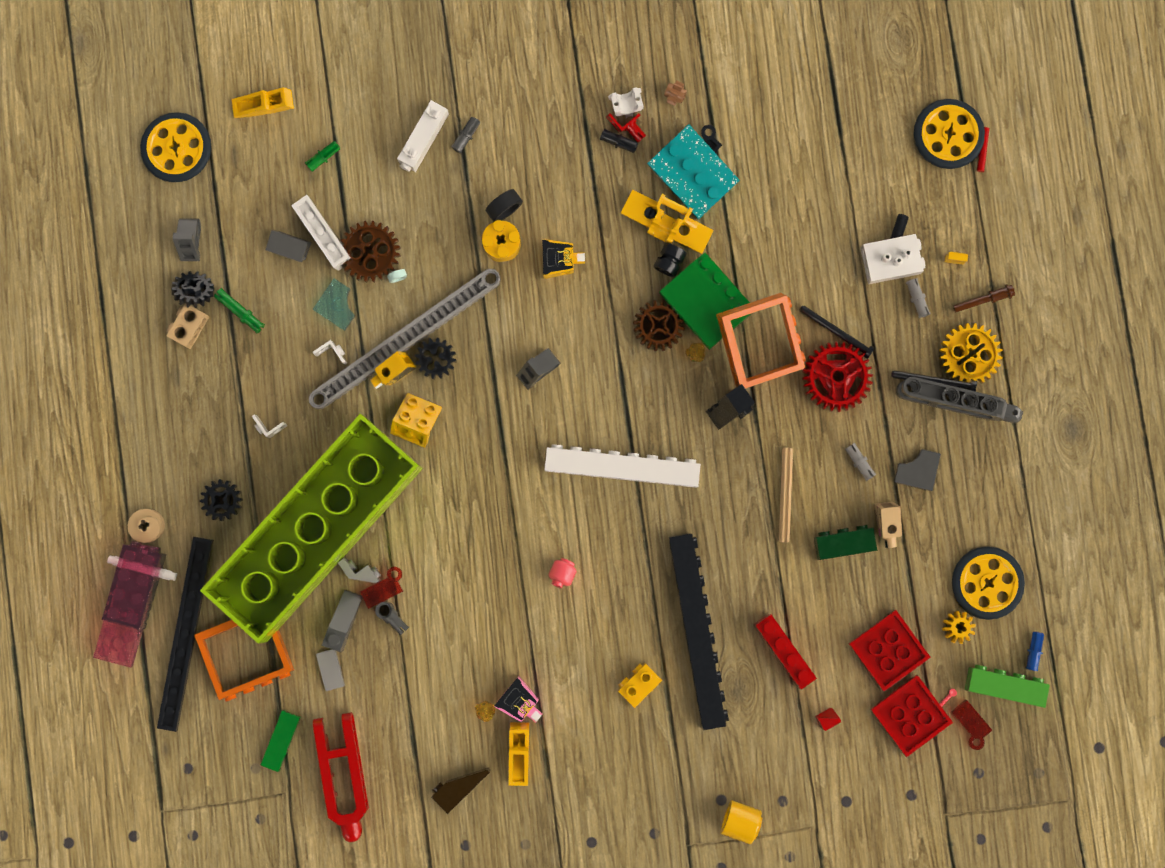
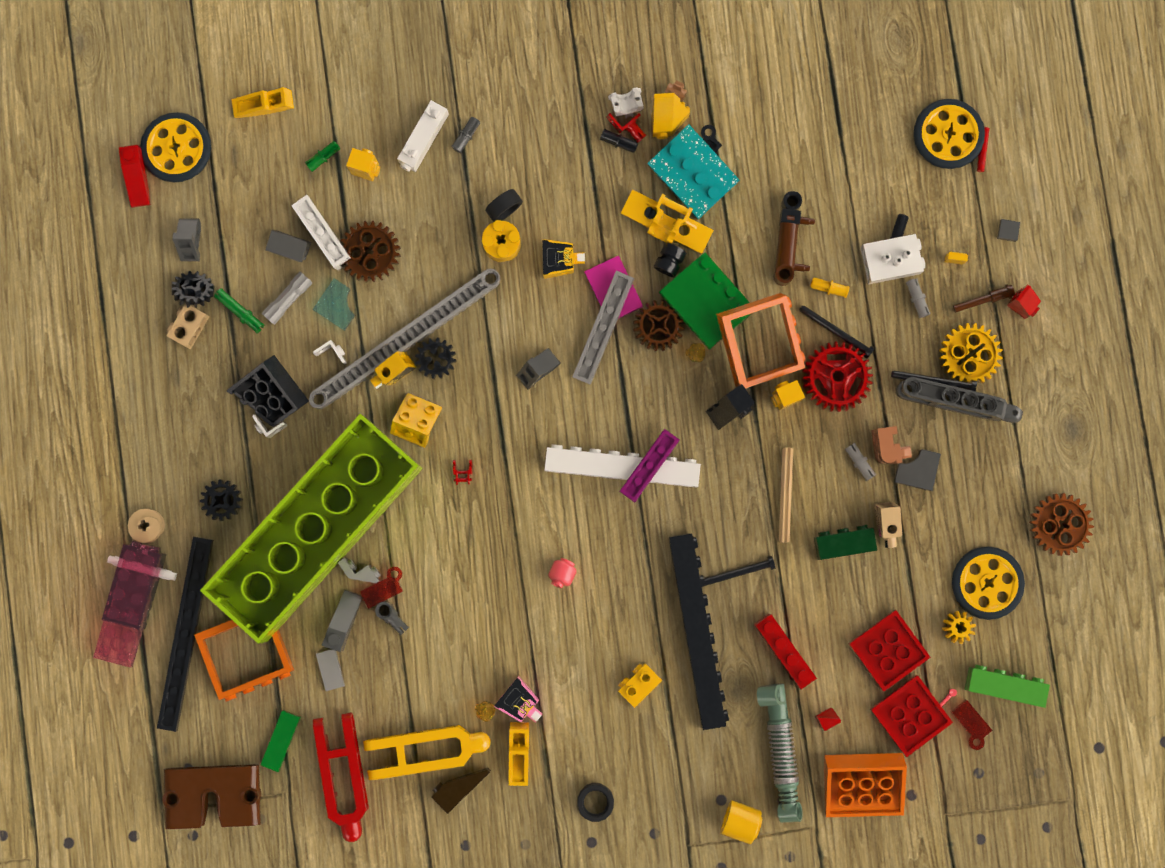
(134, 175): none -> red slope
(227, 782): none -> reddish brown connector
(270, 392): none -> black wedge
(276, 309): none -> light grey axle
(363, 164): none -> yellow brick
(397, 276): light aqua tile -> none
(468, 472): none -> red piece
(470, 744): none -> yellow piece
(584, 812): none -> black tyre
(601, 278): none -> dark pink tile
(603, 327): none -> light grey plate
(649, 465): none -> magenta tile
(667, 114): none -> yellow wedge
(741, 571): none -> black bar
(779, 726): none -> sand green piece
(787, 241): none -> reddish brown piece
(787, 394): none -> yellow brick
(829, 287): none -> yellow axle
(864, 785): none -> orange slope
(885, 449): none -> nougat hips
(1008, 230): none -> dark grey tile
(1025, 302): none -> red slope
(1035, 651): blue axle -> none
(1075, 535): none -> dark orange gear

